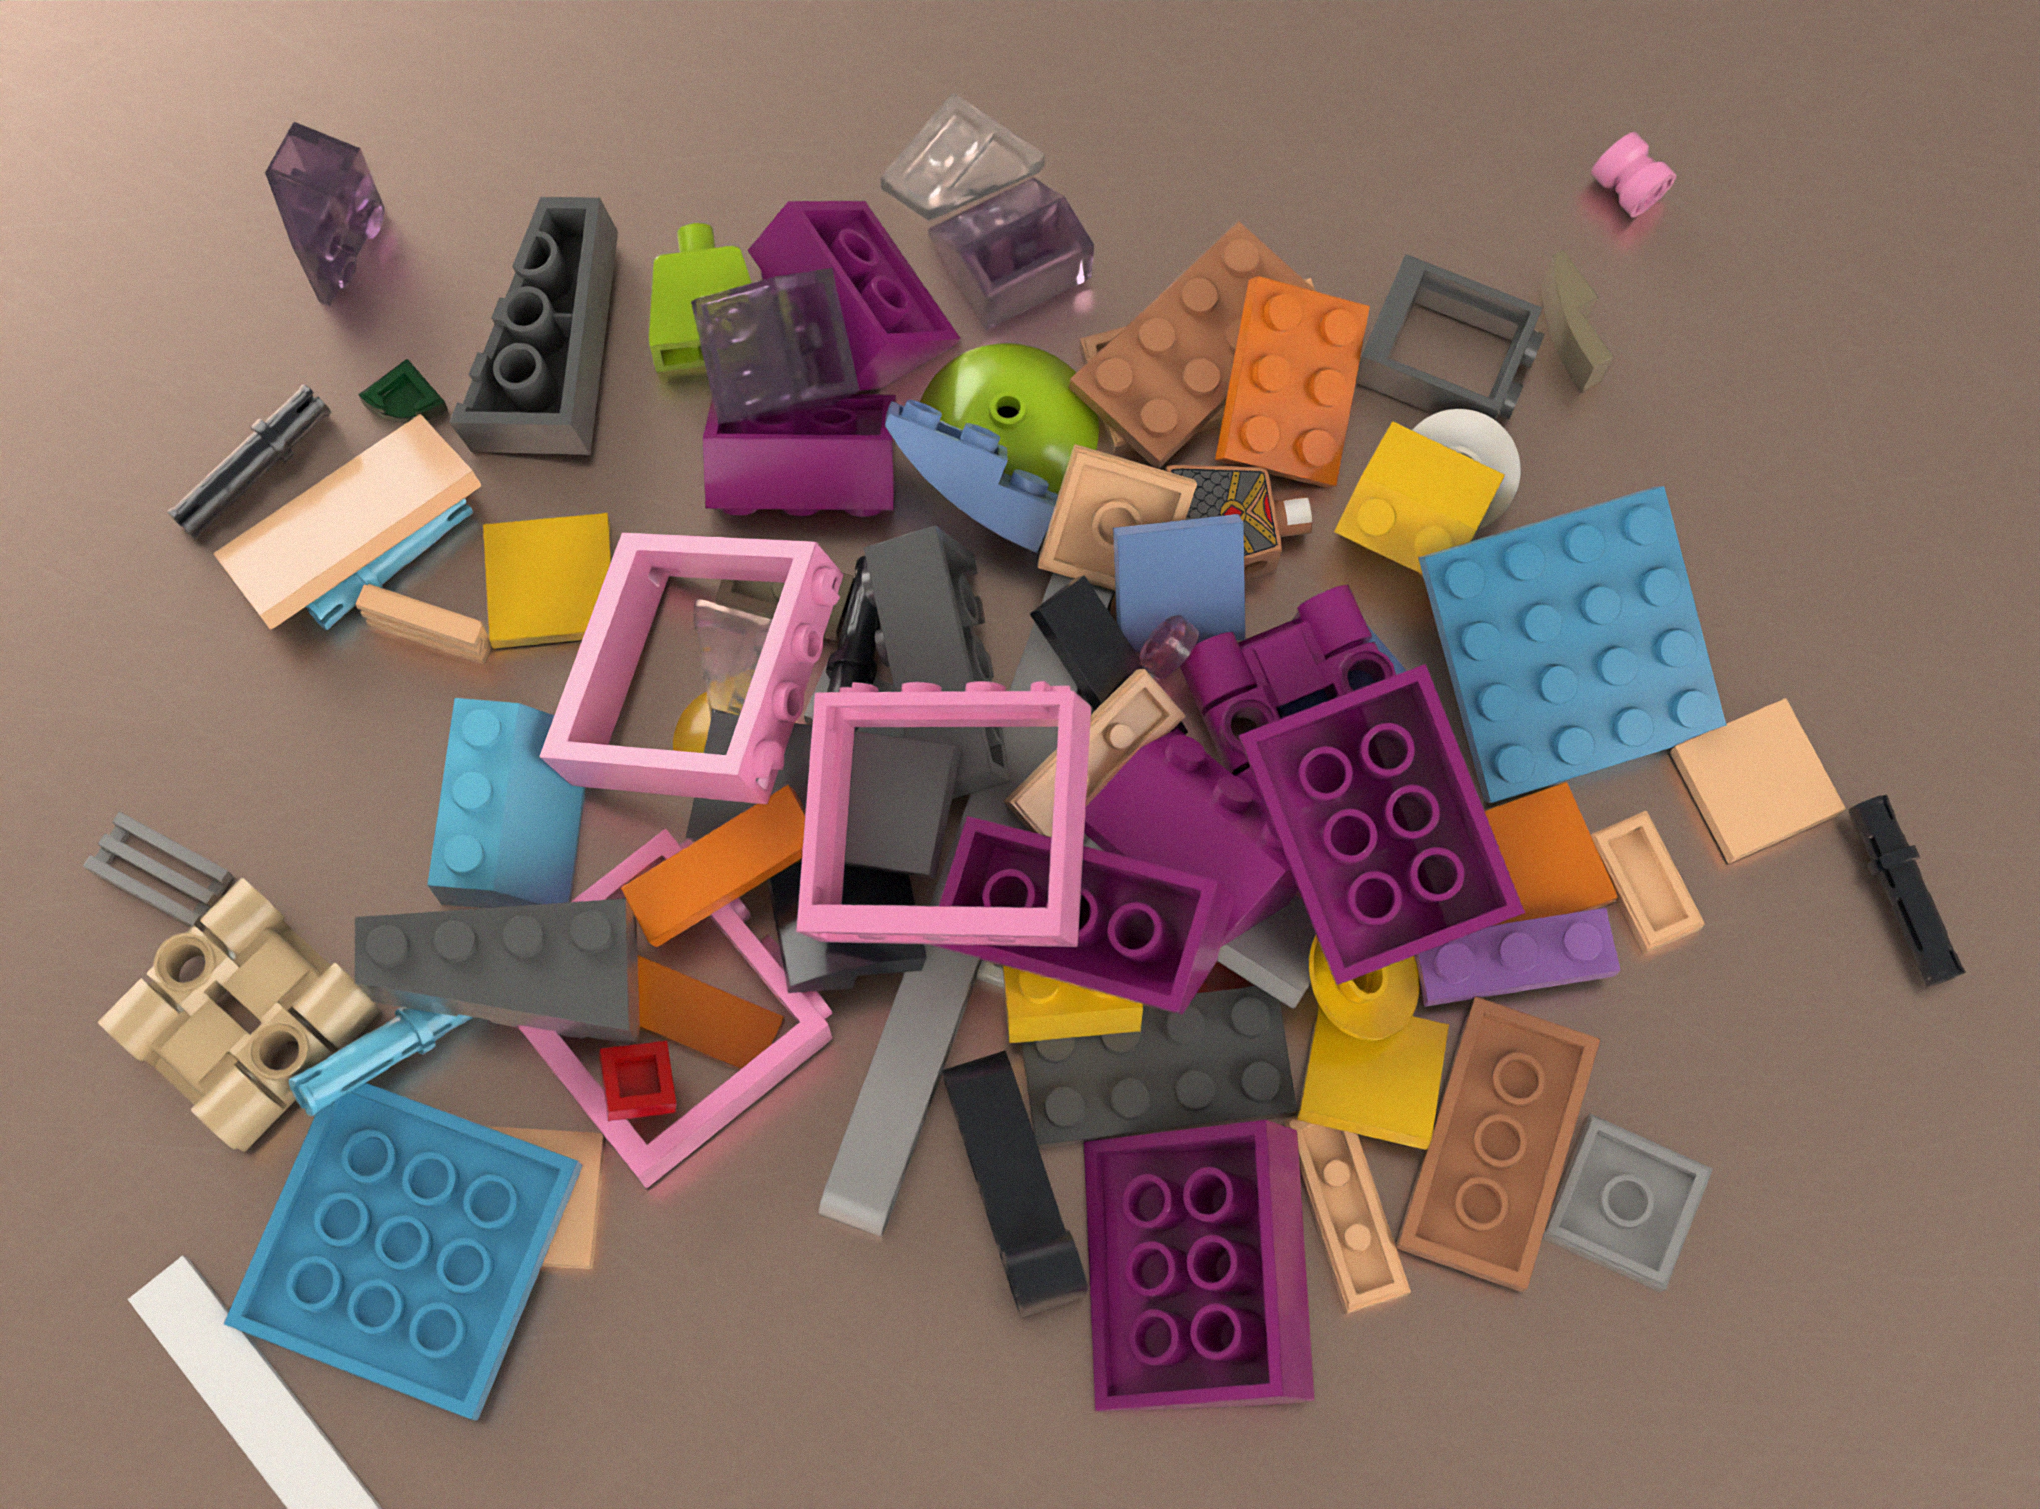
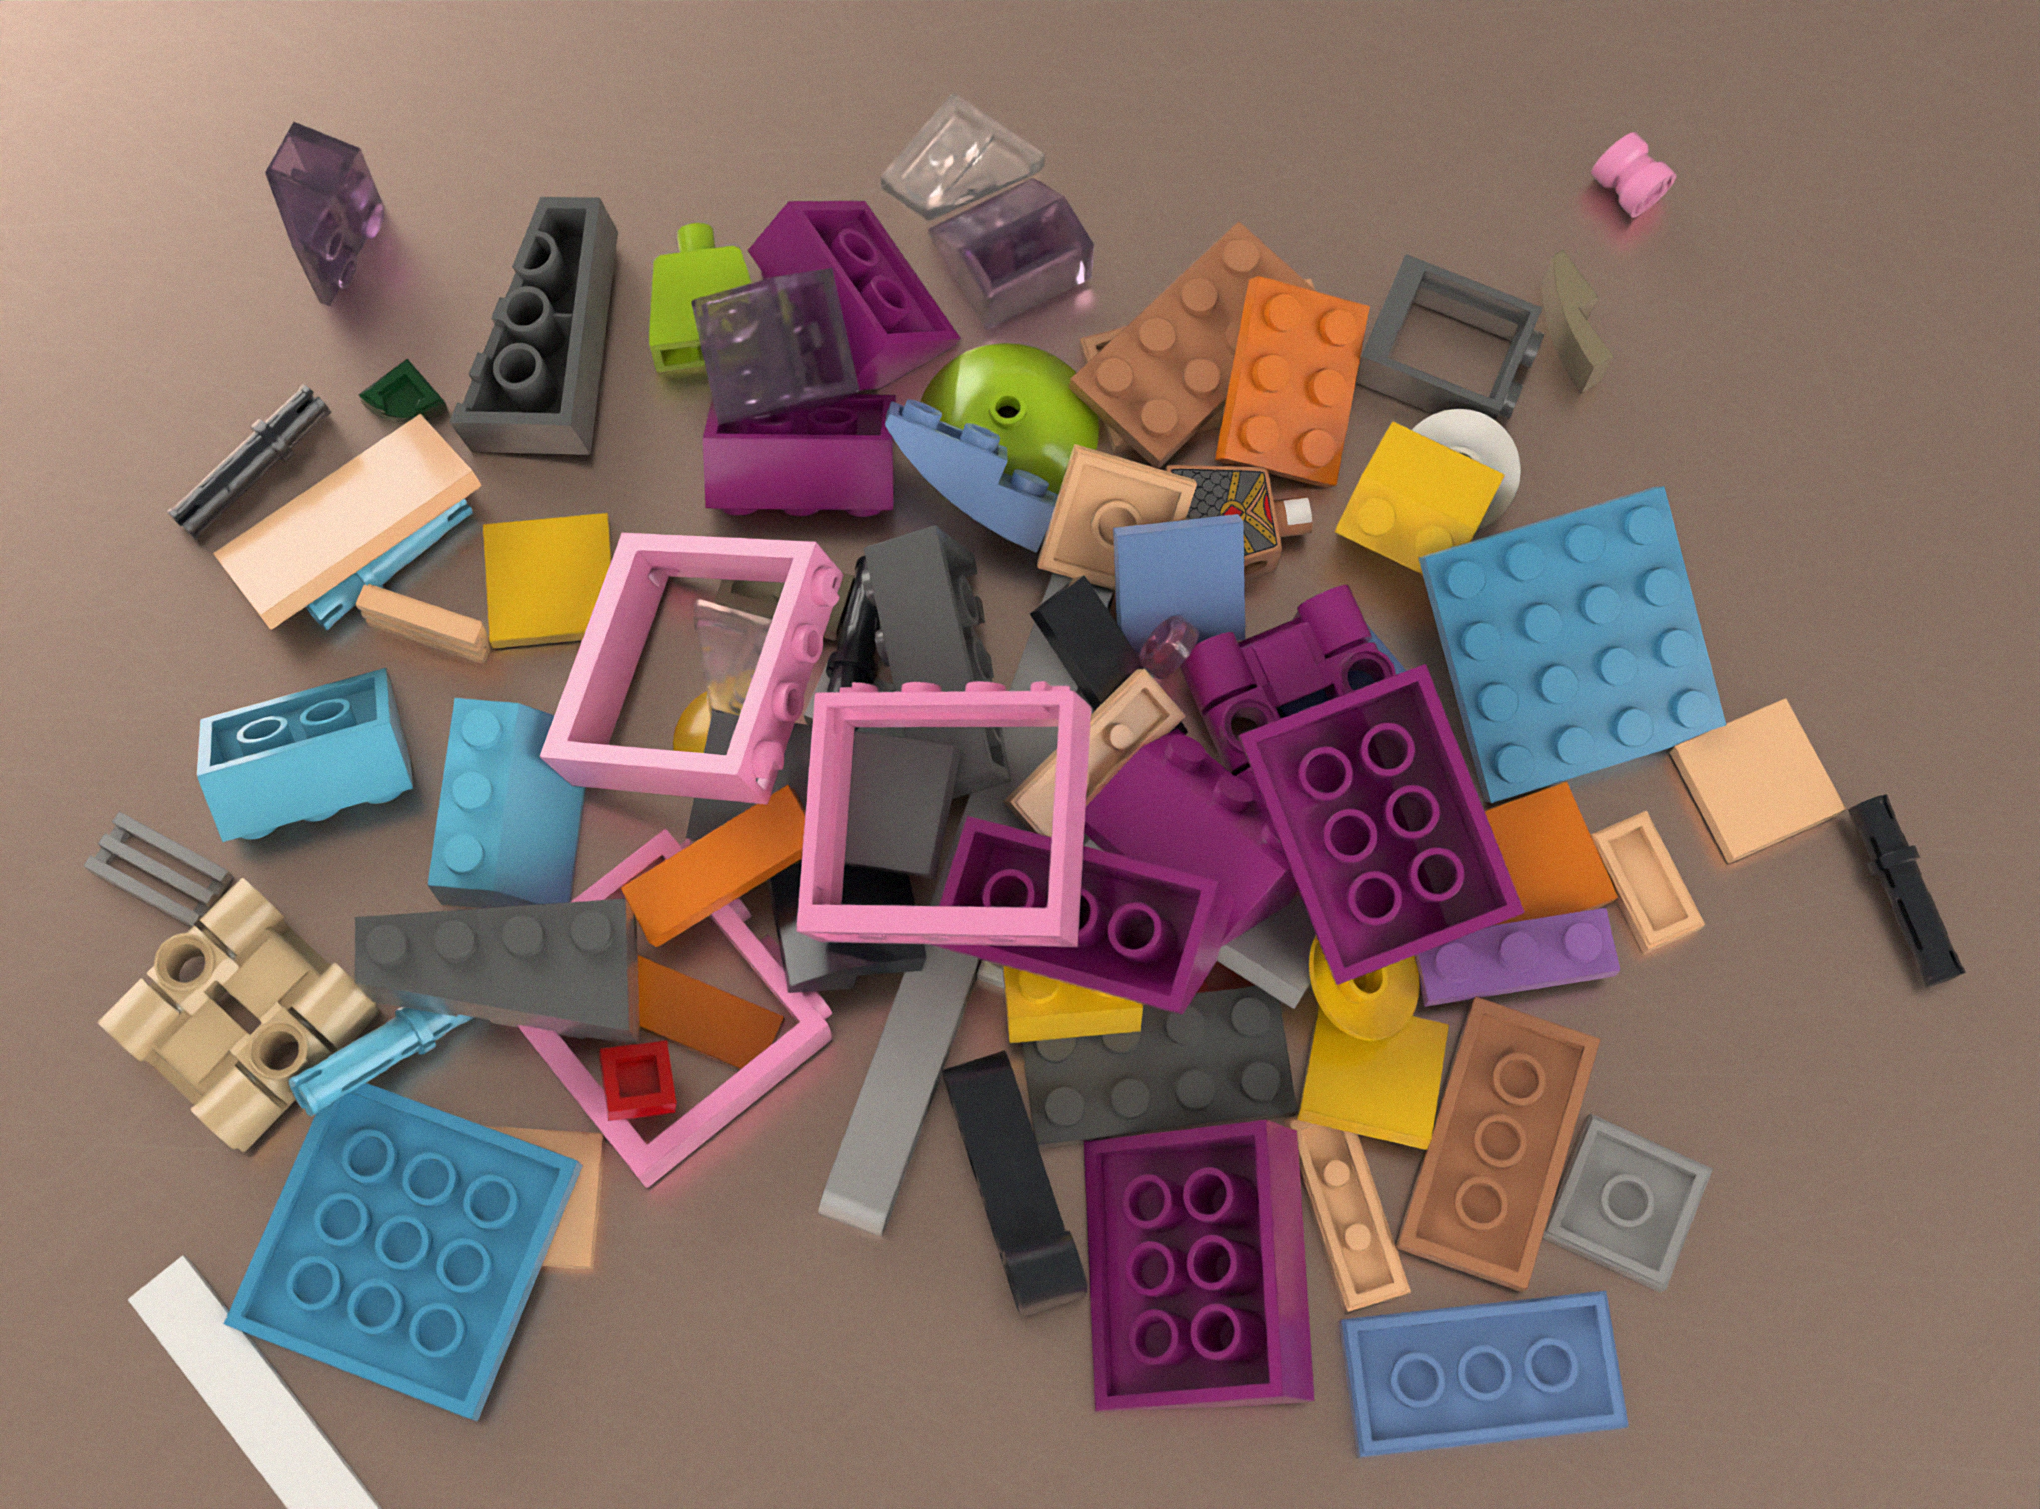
(303, 756): none -> medium azure slope
(1482, 1374): none -> medium blue tile

